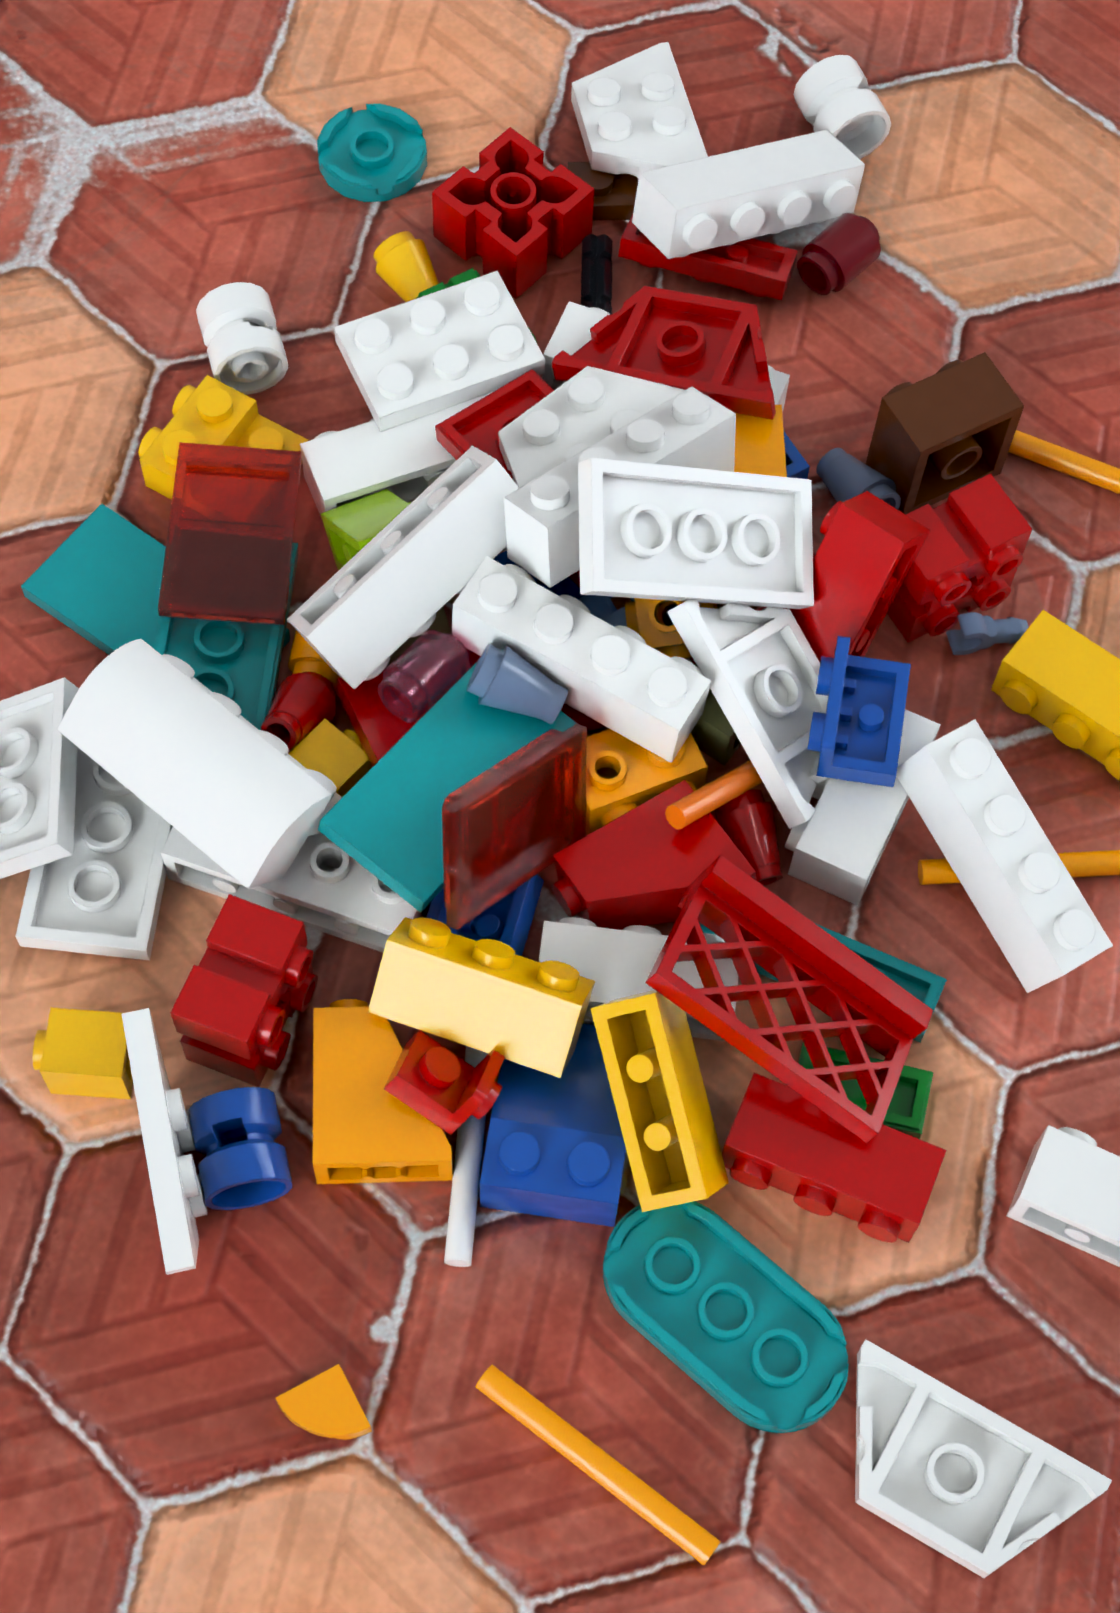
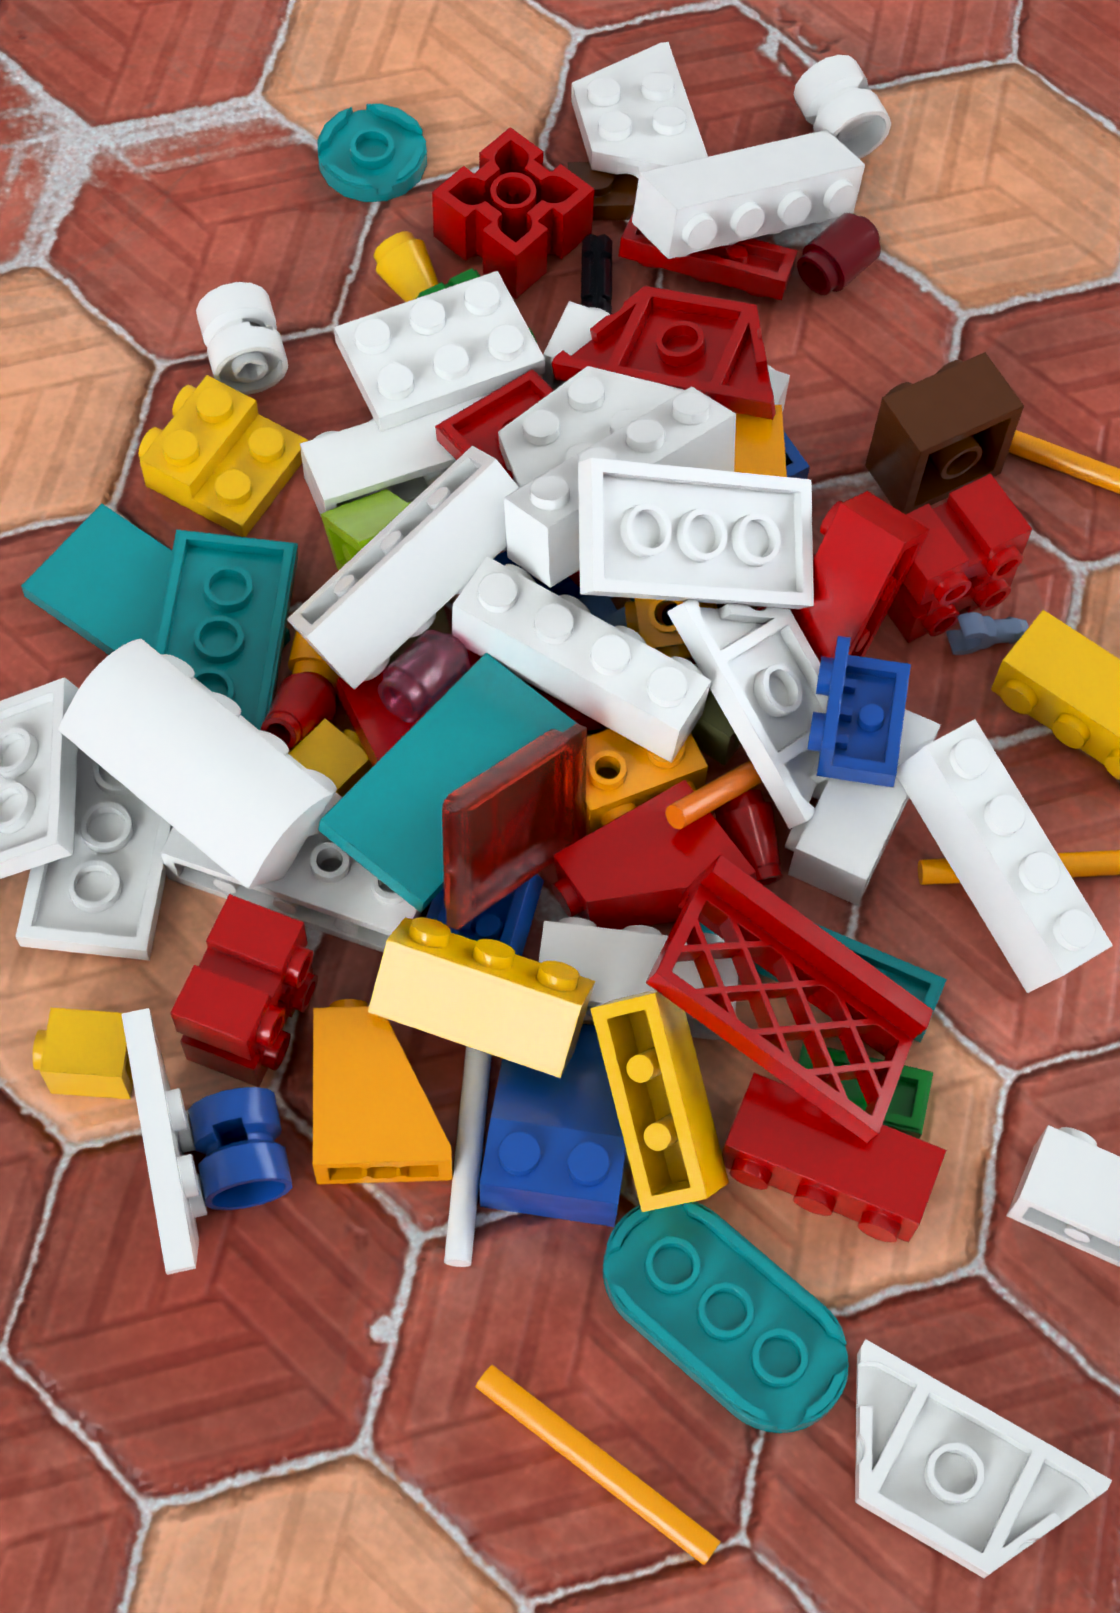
(231, 534): clear red piece -> none
(325, 1406): light orange tile -> none
(443, 1084): red bracket -> none
(515, 685): sand blue cone -> none
(849, 477): sand blue cone -> none

